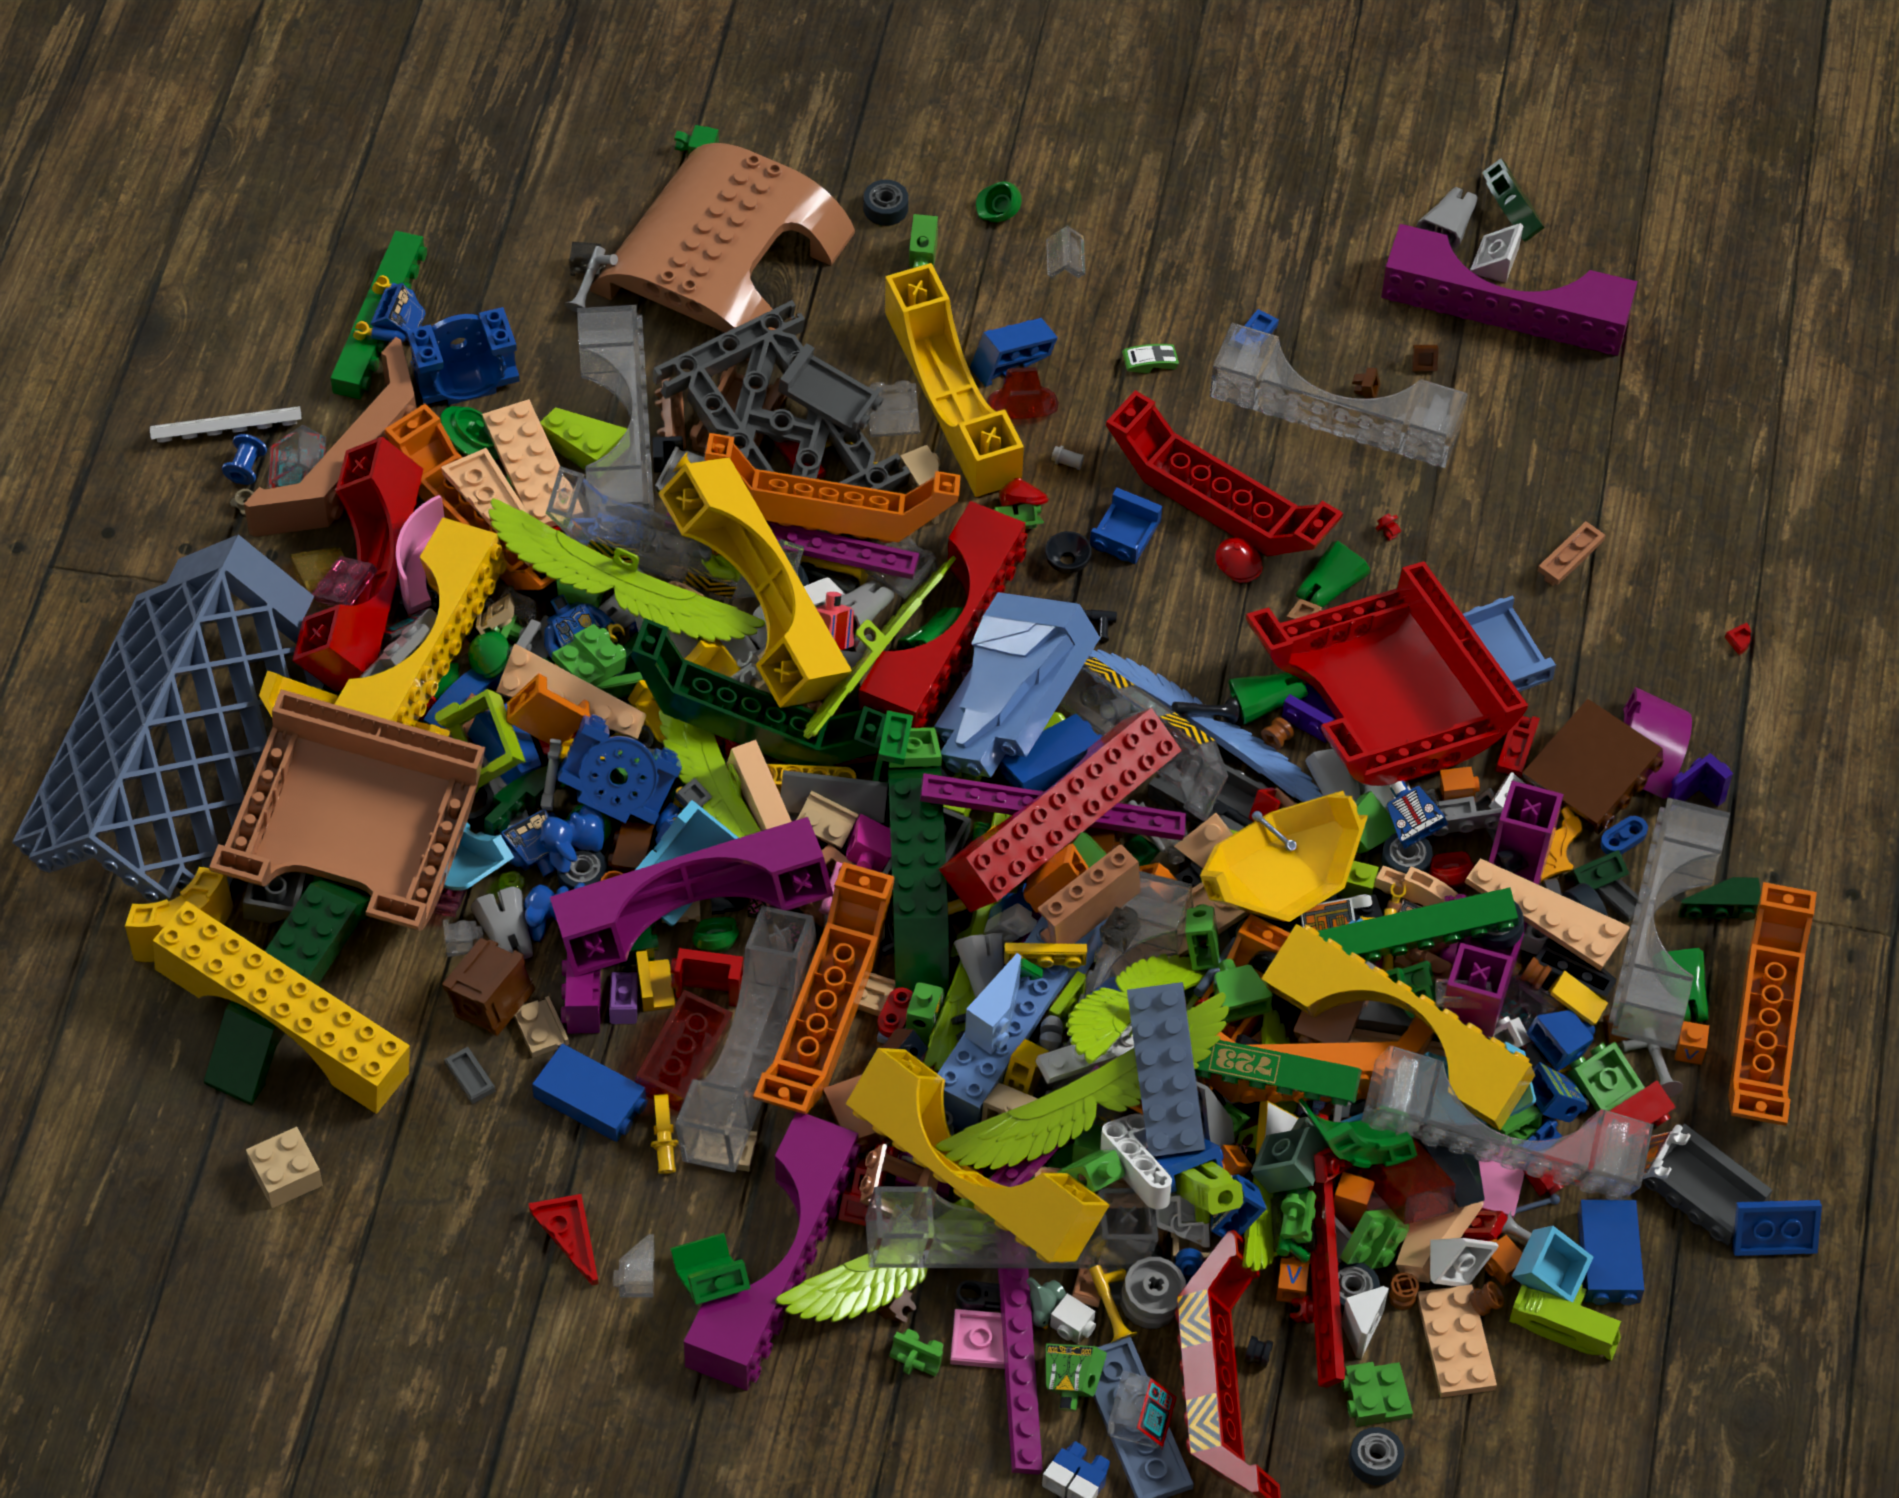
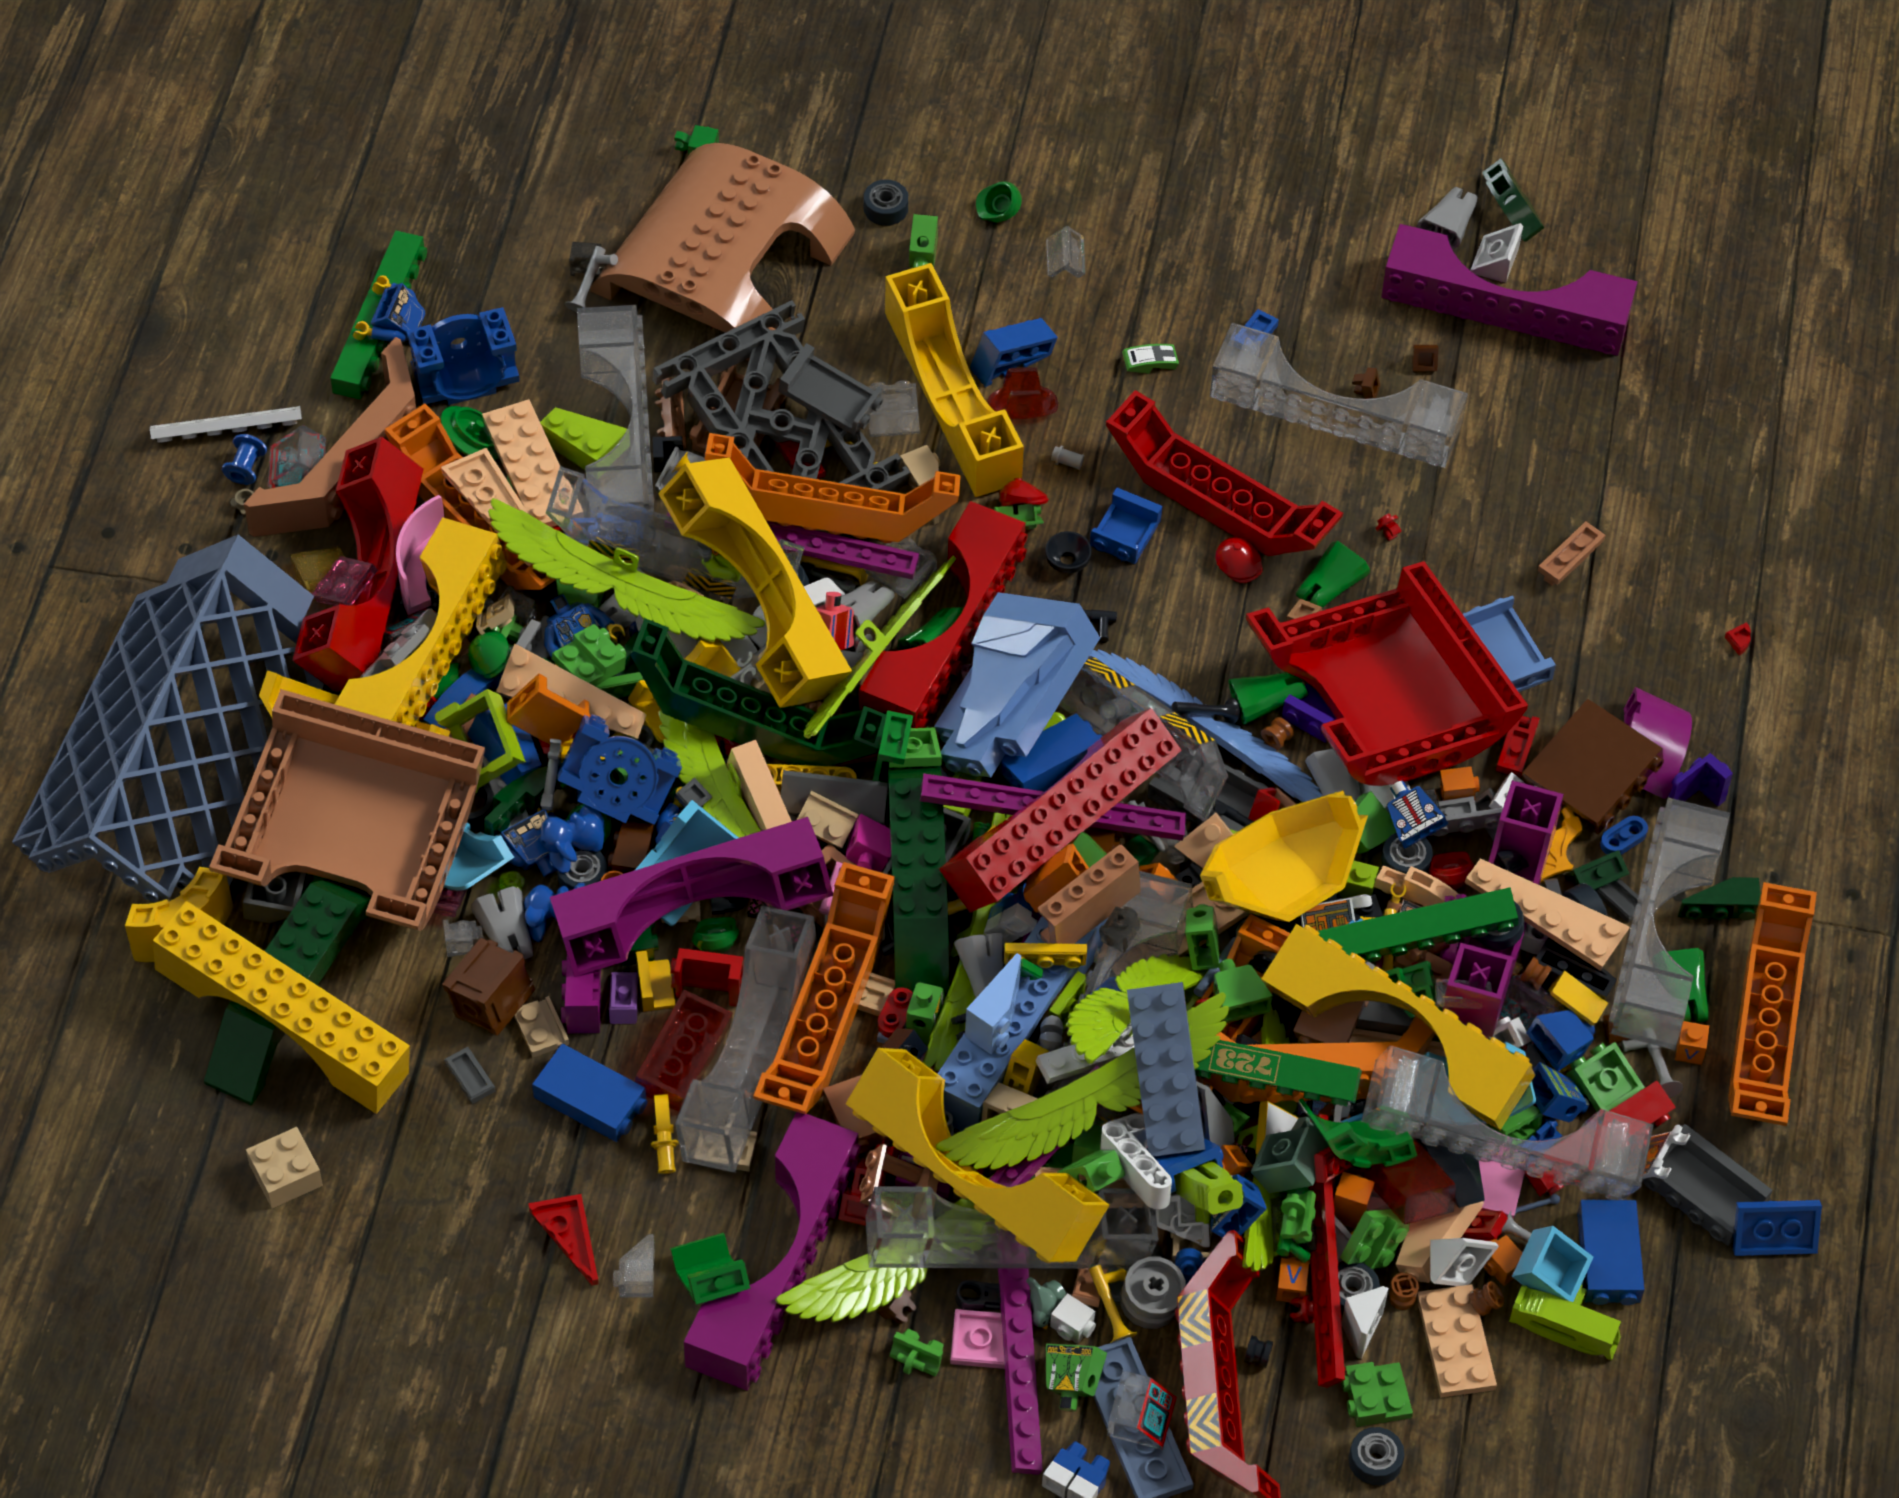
(1290, 845): sand blue hinge -> none

